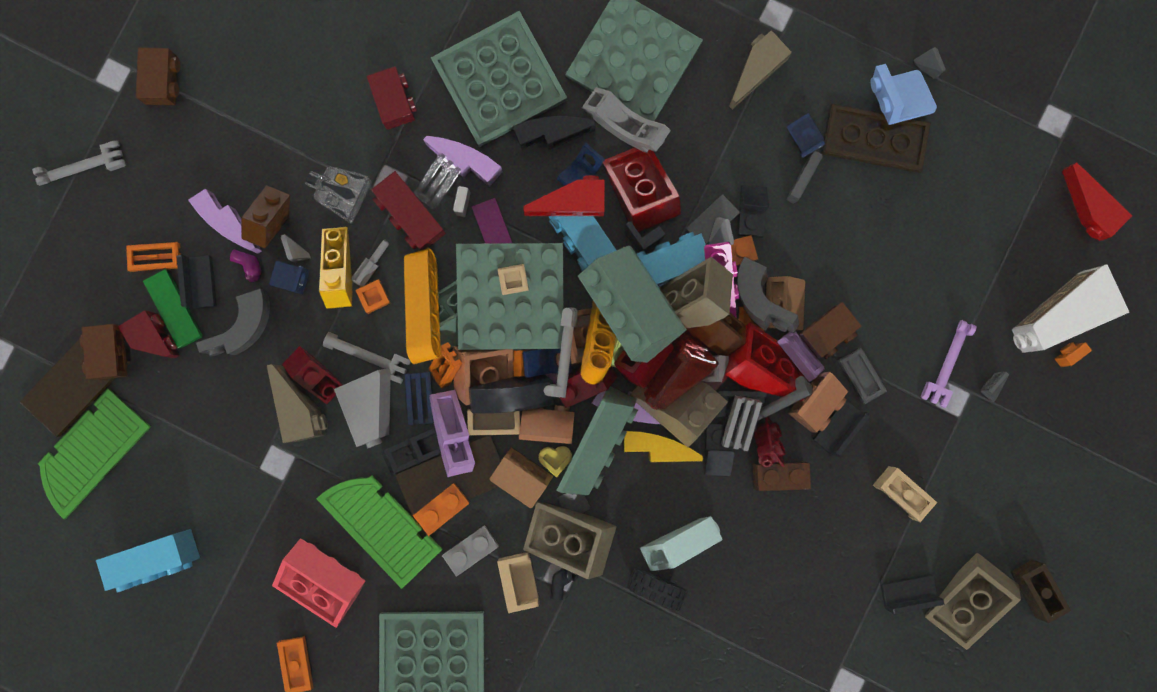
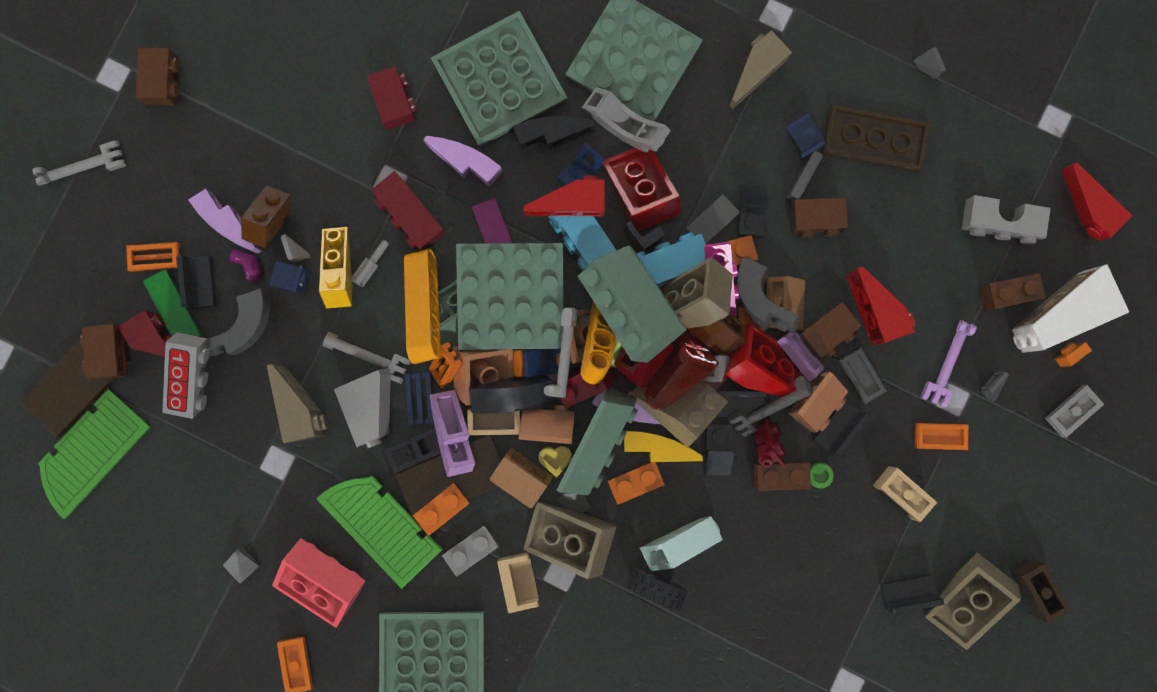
(148, 561): medium azure brick -> none
(185, 375): none -> light grey brick
(241, 565): none -> dark grey slope
(311, 375): dark red slope -> none
(339, 191): clear torso -> none
(373, 296): orange plate -> none
(448, 166): clear tile -> none
(461, 201): white tile -> none
(513, 279): tan tile -> none
(559, 580): black arm -> none
(636, 482): none -> orange plate
(721, 231): light grey slope -> none
(751, 423): light grey tile -> none
(818, 216): none -> reddish brown brick
(821, 475): none -> bright green tile
(880, 311): none -> red slope
(902, 95): light blue bracket -> none
(941, 436): none -> orange tile
(983, 218): none -> light grey arch
(1012, 292): none -> reddish brown brick
(1074, 411): none -> light grey plate

